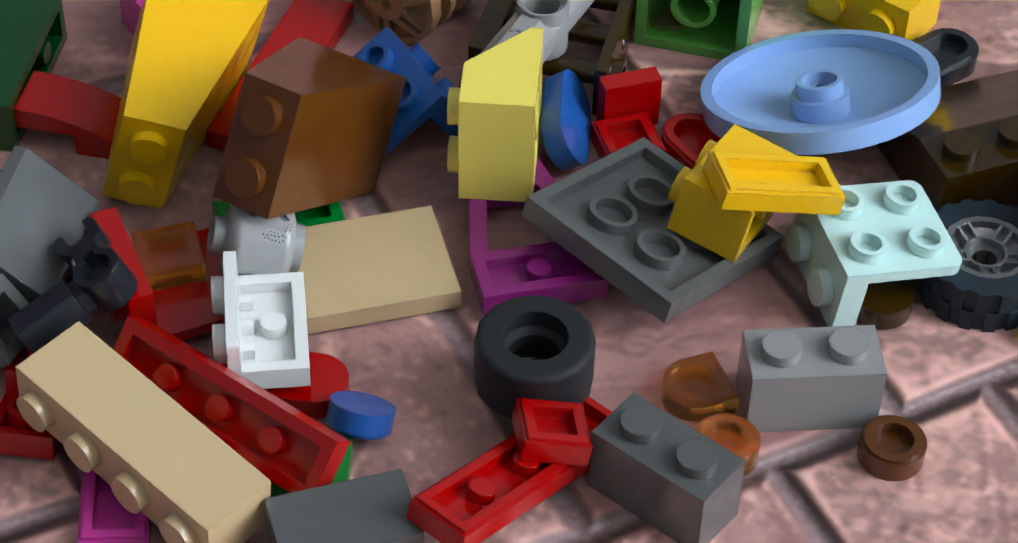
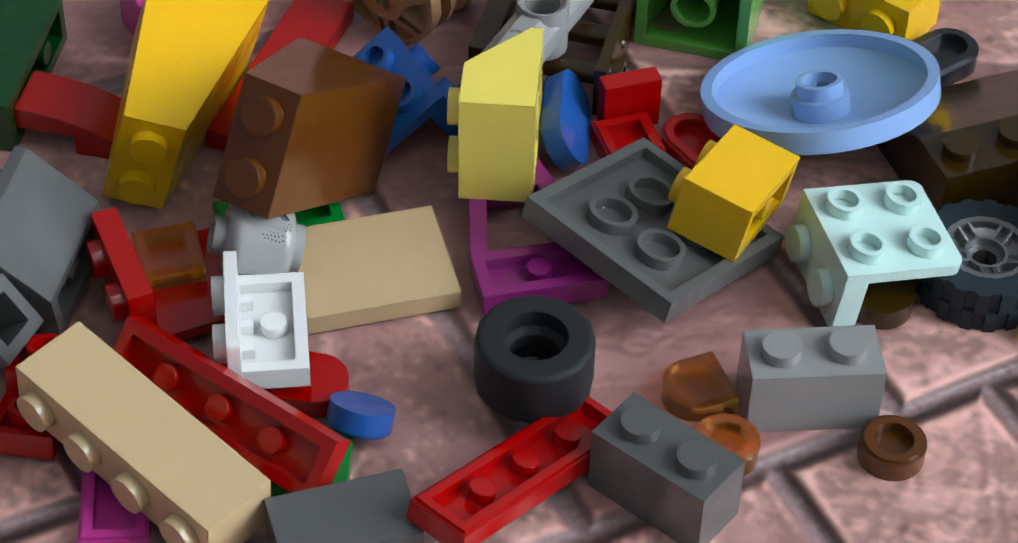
(98, 282): black bar -> none
(551, 432): red tile -> none
(773, 183): yellow tile -> none

